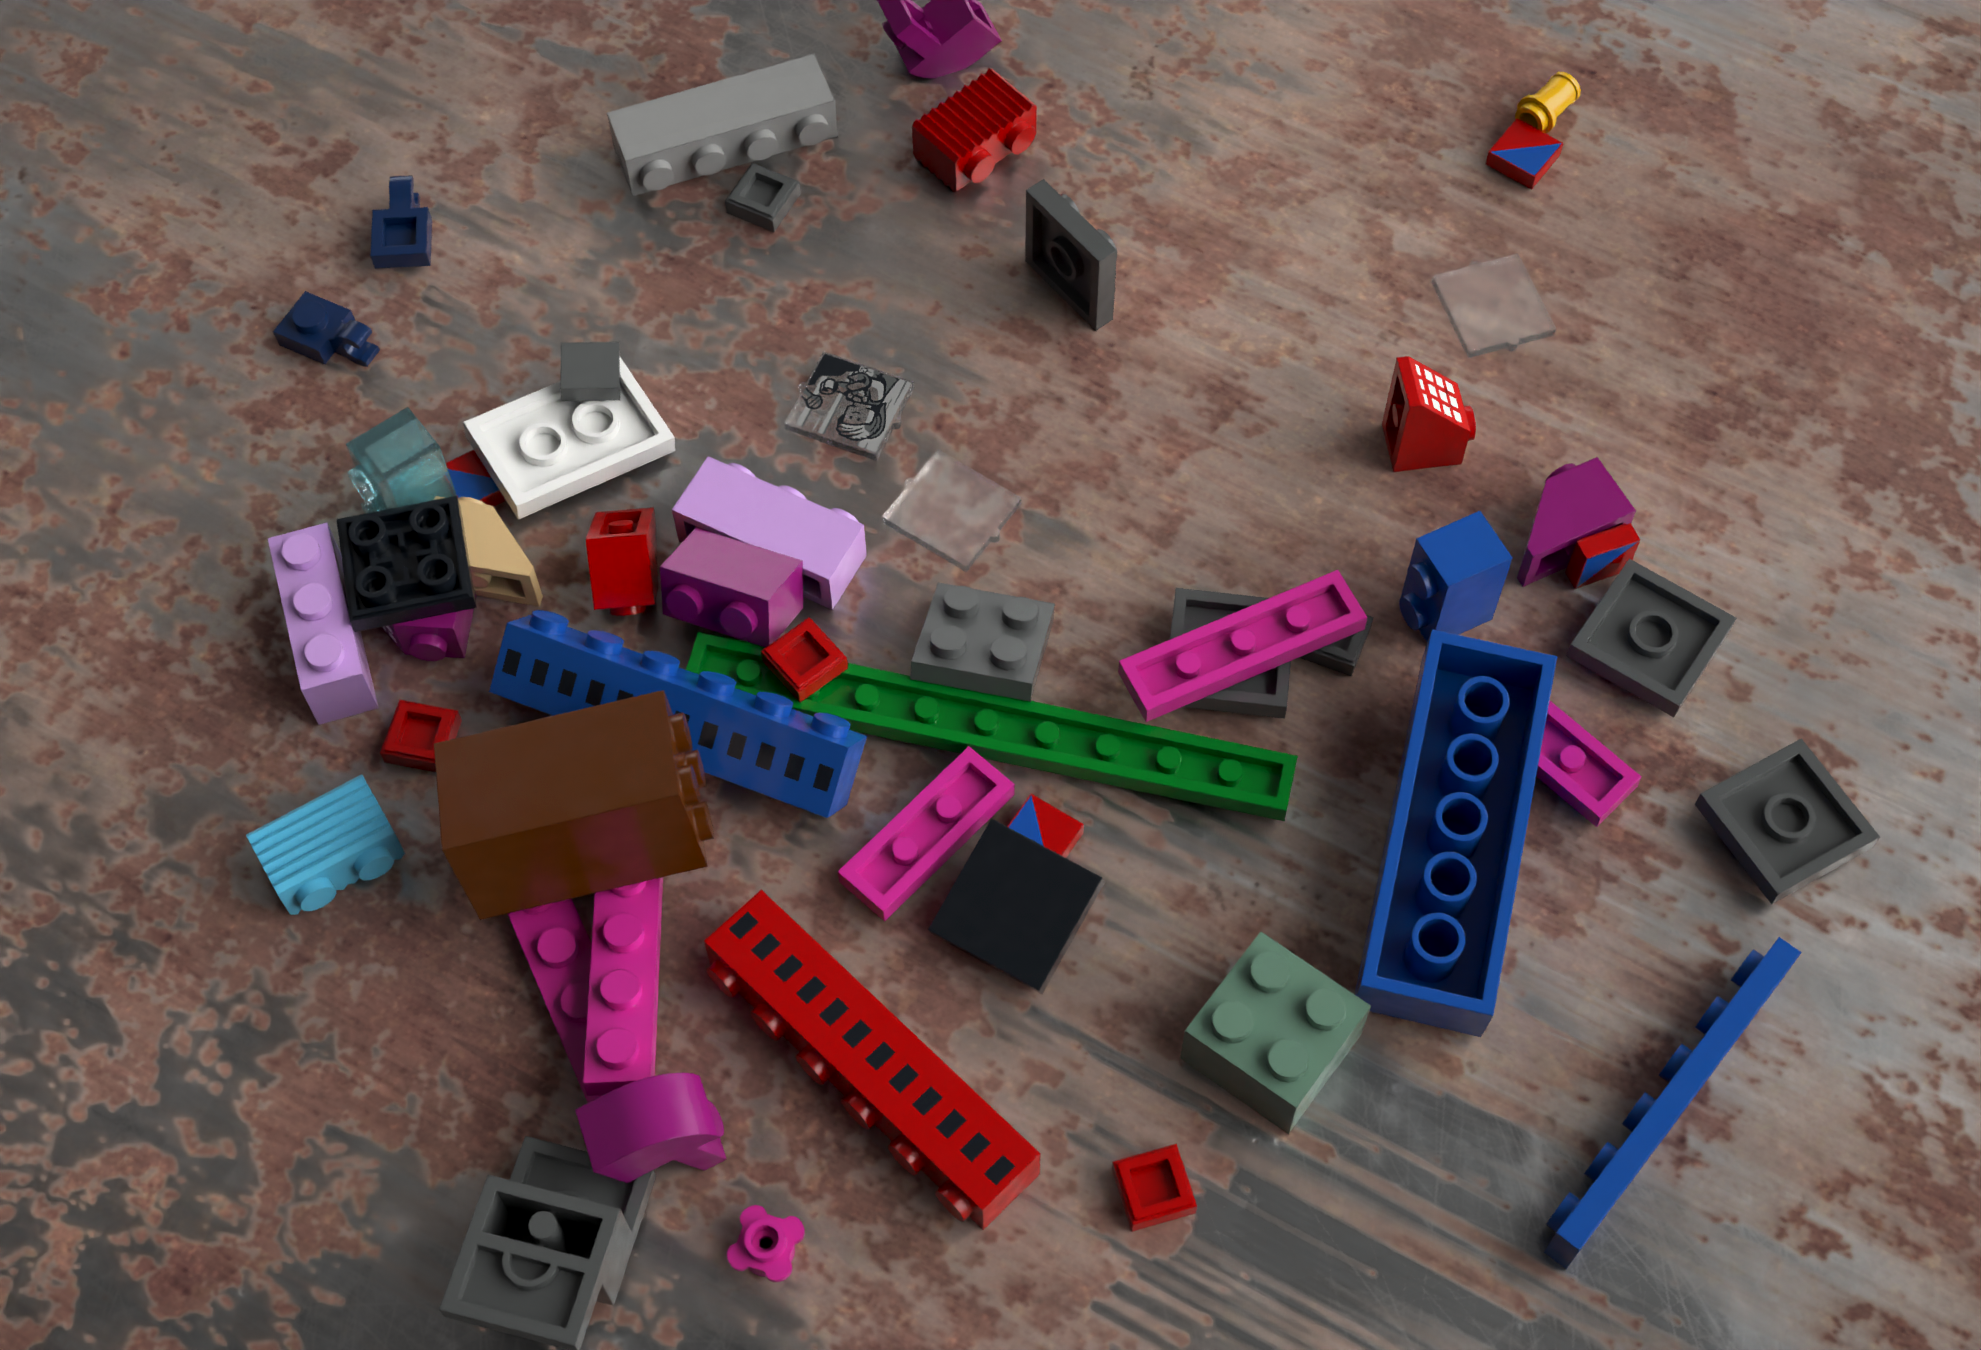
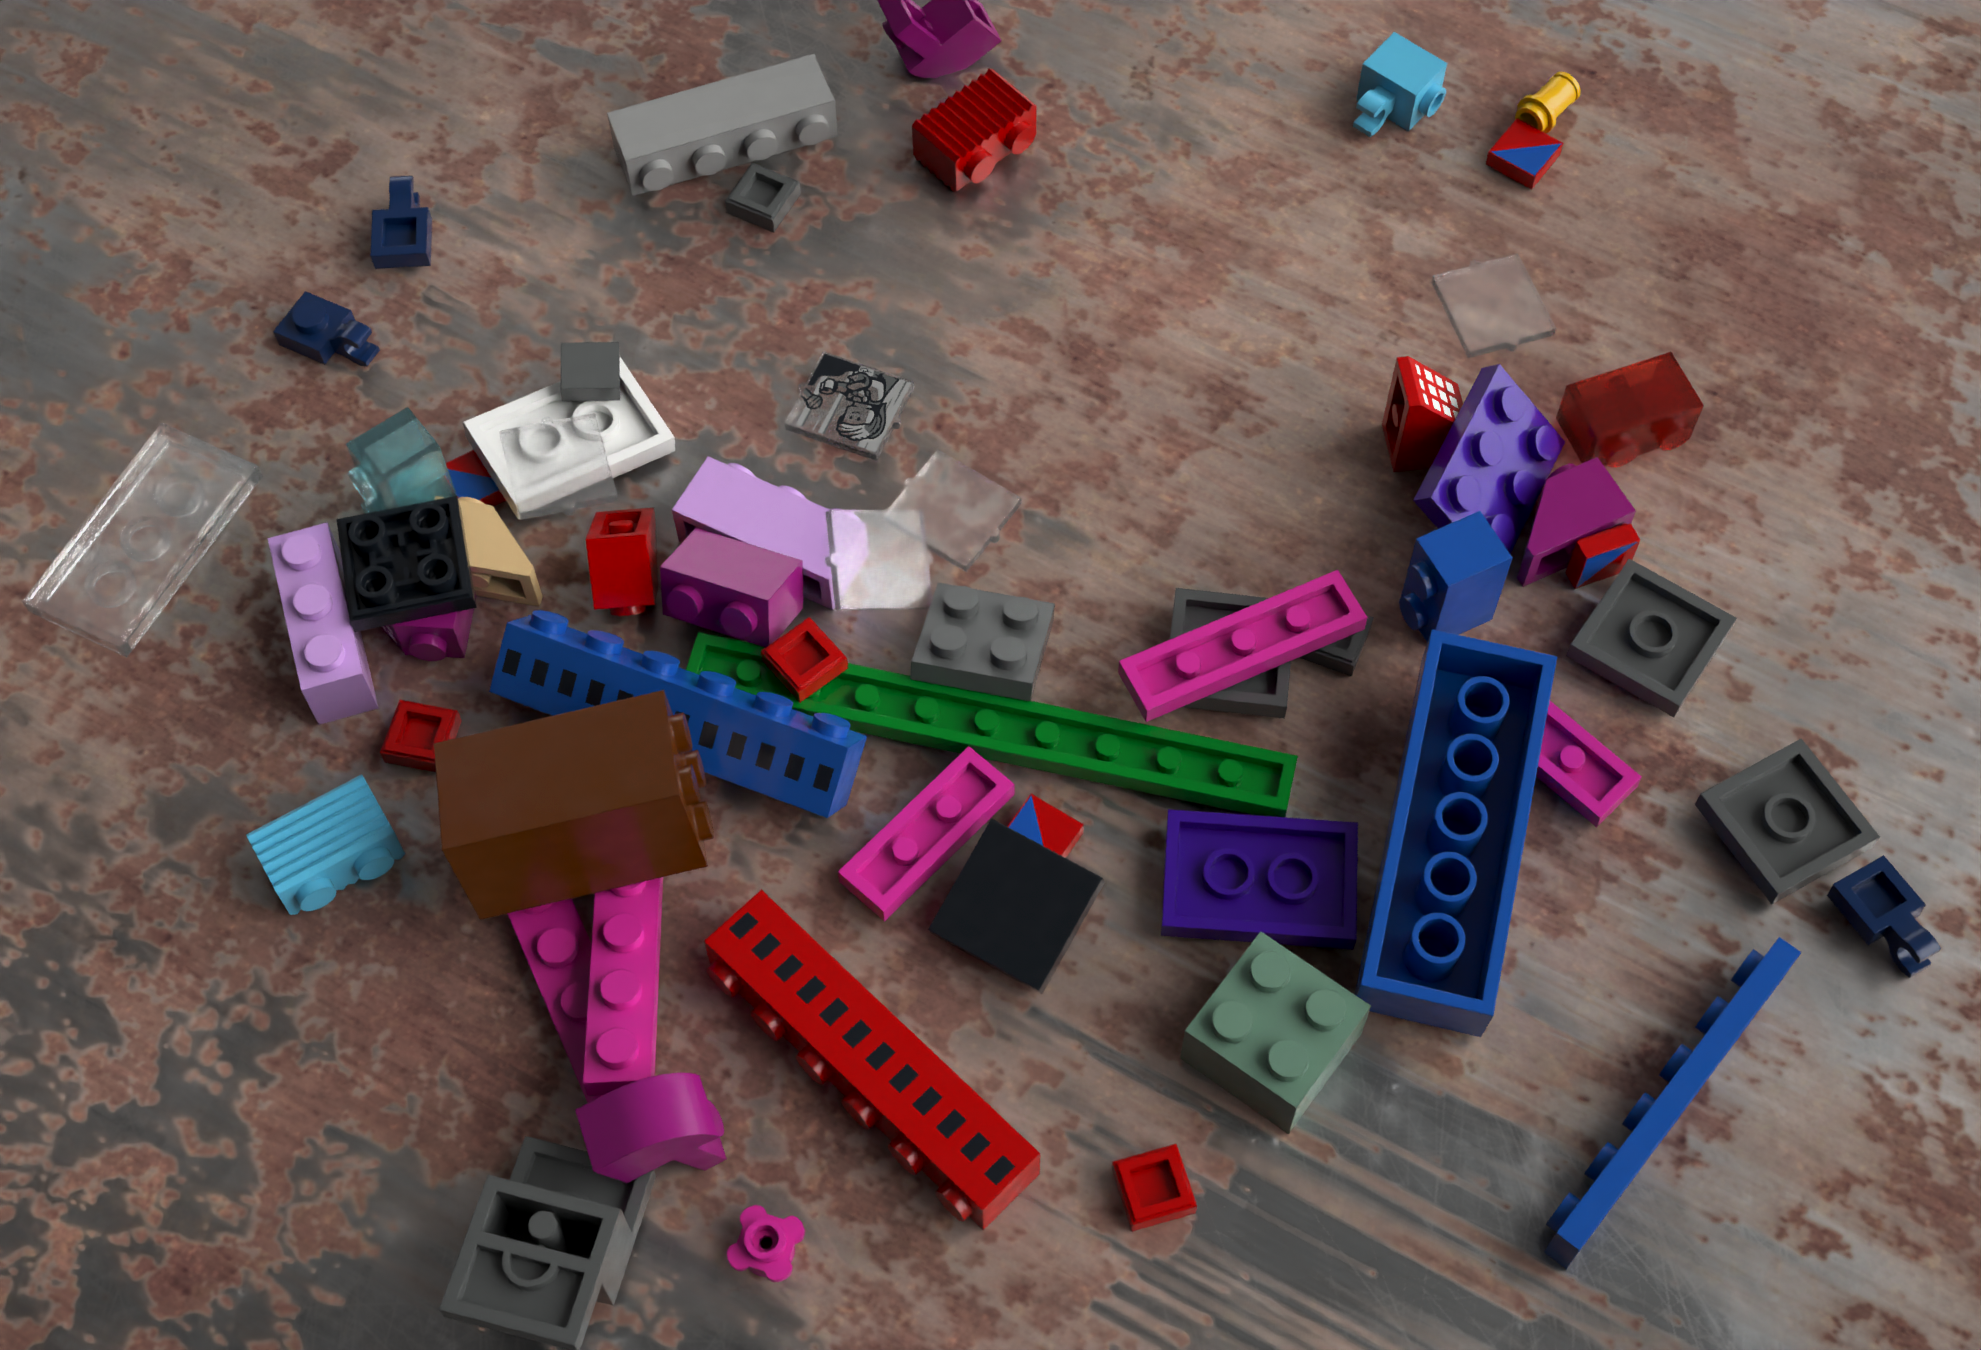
(143, 539): none -> clear tile
(558, 466): none -> clear piece
(878, 559): none -> clear piece
(1070, 254): dark grey plate -> none
(1261, 874): none -> dark purple plate
(1399, 85): none -> medium azure brick
(1491, 459): none -> dark purple plate
(1630, 411): none -> clear red brick
(1885, 905): none -> dark blue plate

